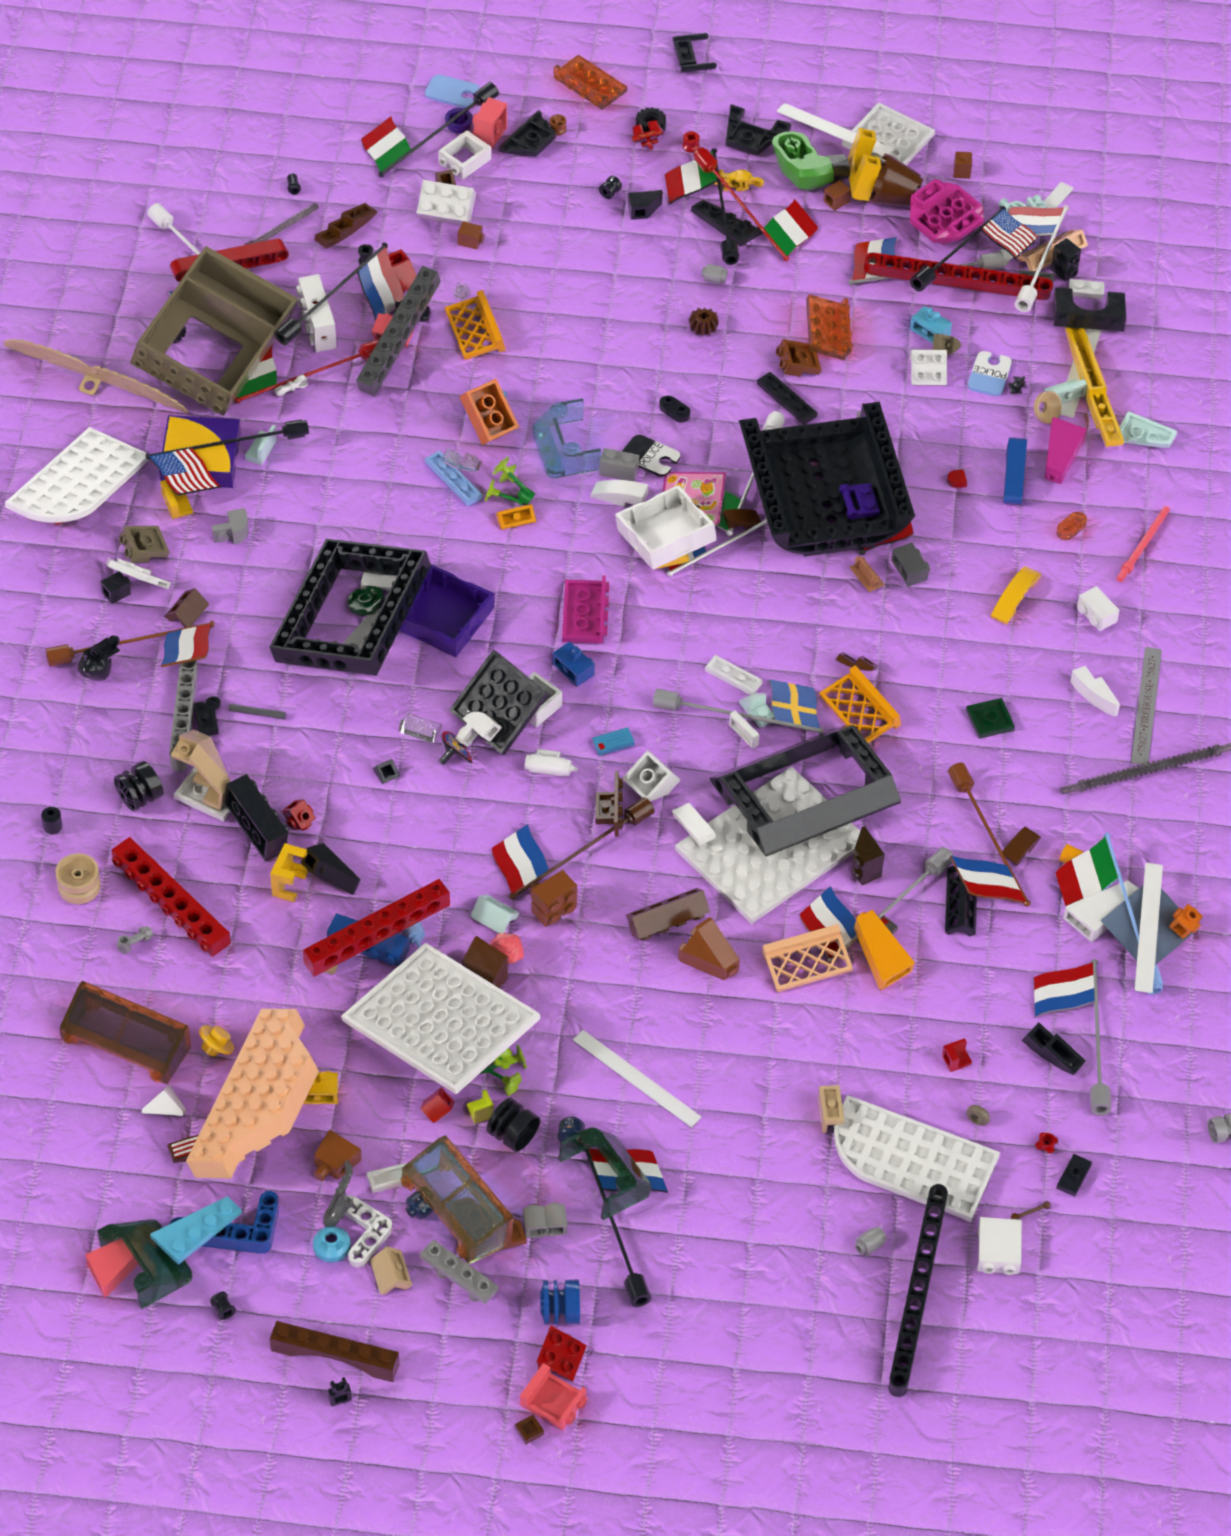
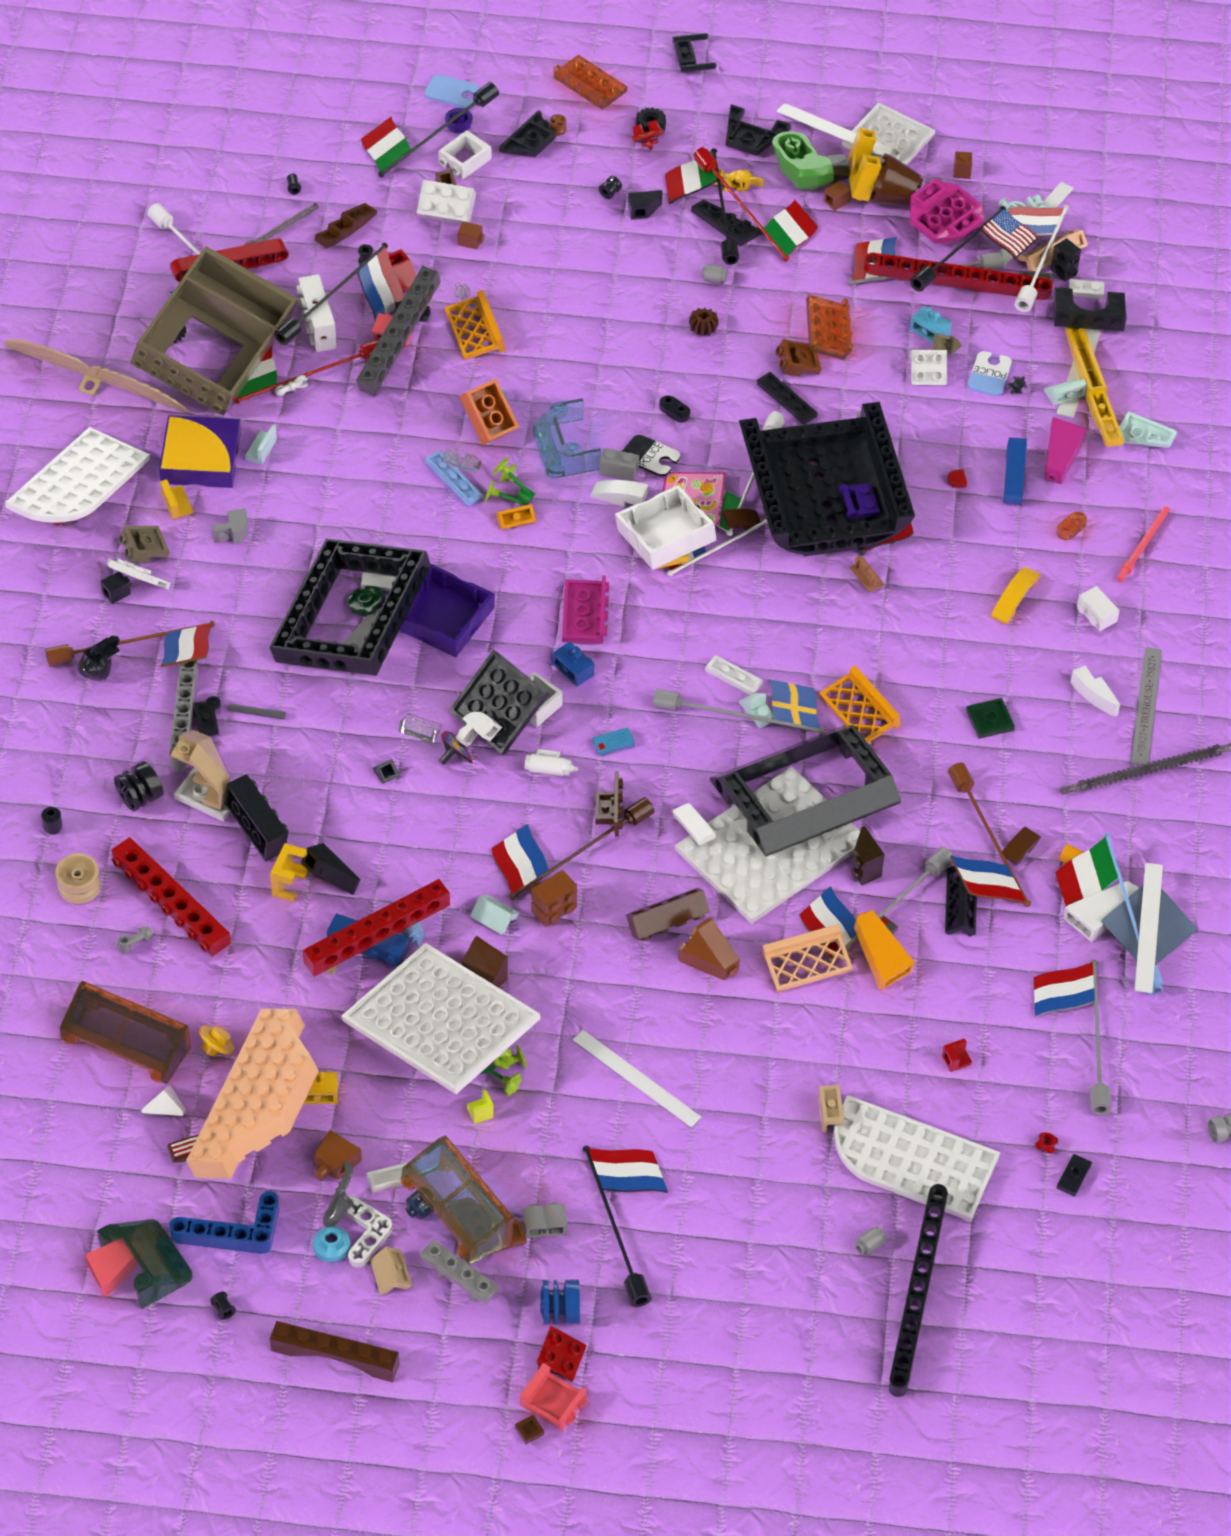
(188, 473): flag -> none
(188, 608): reddish brown panel -> none
(193, 1231): medium azure wing -> none
(298, 815): red brick -> none
(339, 1392): black plate -> none
(437, 1105): red panel -> none
(490, 121): coral brick -> none
(509, 945): coral hair -> none
(513, 1124): black wheel -> none
(569, 1126): dark blue head -> none
(631, 1181): windscreen -> none
(651, 777): white slope -> none
(691, 141): red wheel -> none
(744, 729): white tile -> none
(862, 662): reddish brown slope -> none
(910, 564): dark grey brick -> none
(978, 1115): dark tan piece -> none
(999, 1245): white panel -> none
(1046, 1205): reddish brown hinge -> none
(1051, 409): tan piece -> none
(1053, 1049): black slope -> none
(1185, 921): orange brick -> none

